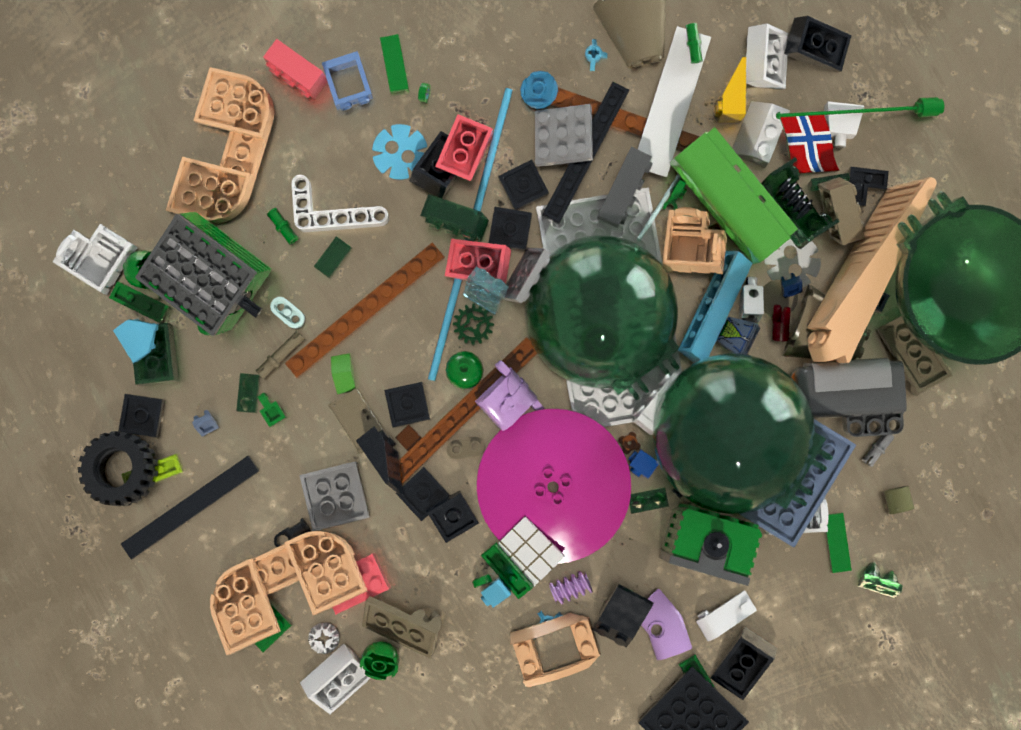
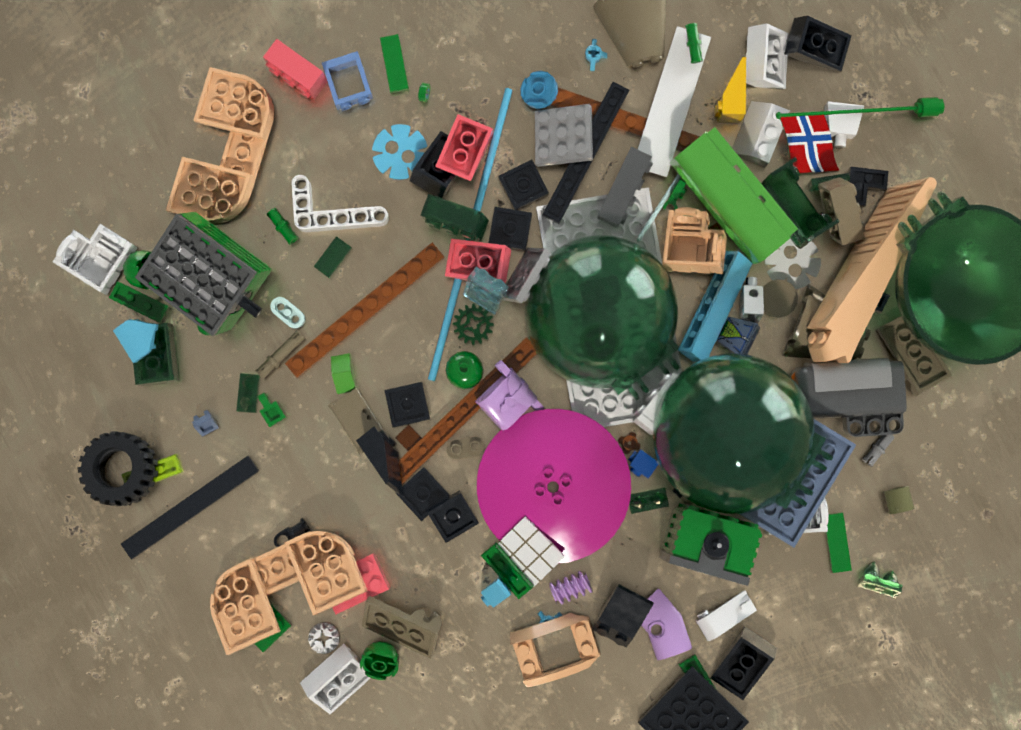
(141, 415): black plate -> none
(334, 496): light grey plate -> none
(482, 581): green tile -> none
(781, 323): dark red hinge -> none
(791, 286): dark blue tile -> none
(794, 198): black piece -> none

